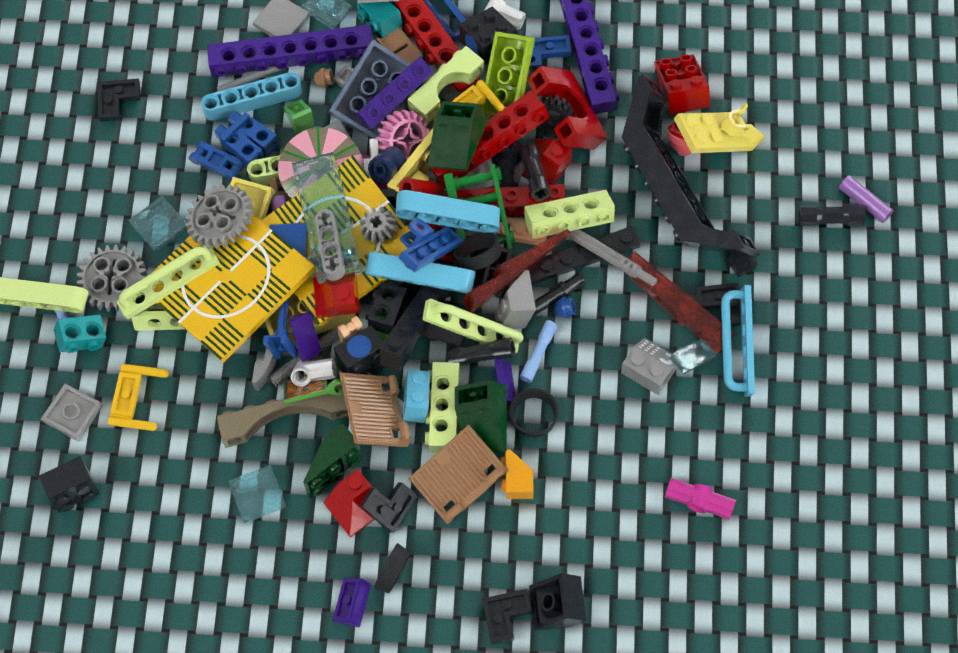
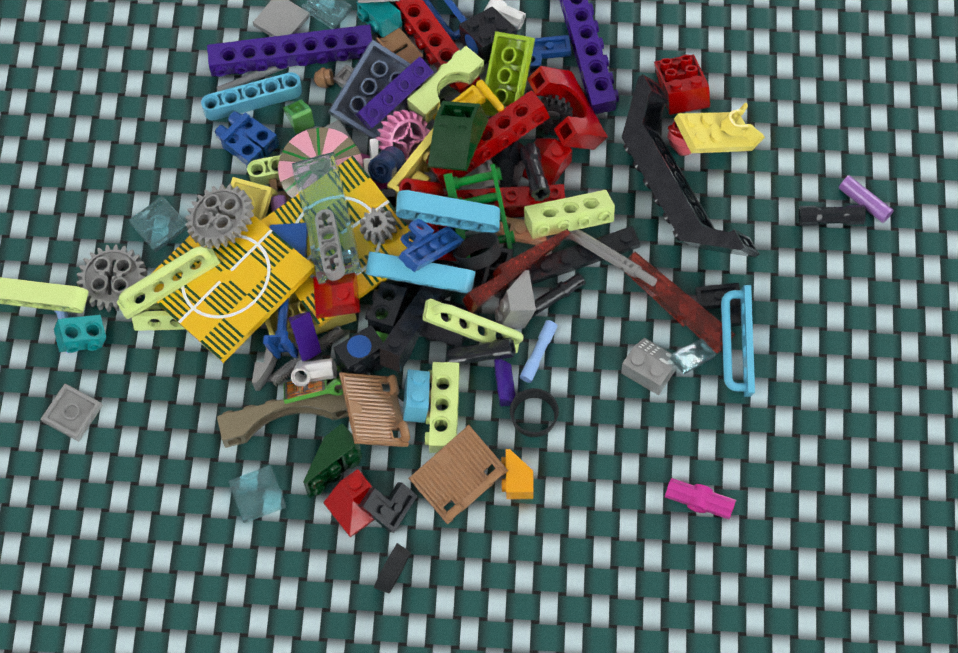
(69, 485): black brick -> none
(112, 93): black plate -> none
(127, 394): yellow plate -> none
(216, 160): blue plate -> none
(350, 329): light nougat plate -> none
(351, 602): dark purple slope -> none
(485, 410): dark green slope -> none
(500, 609): black plate -> none
(557, 602): black slope -> none
(565, 307): blue plate -> none
(741, 264): black plate -> none

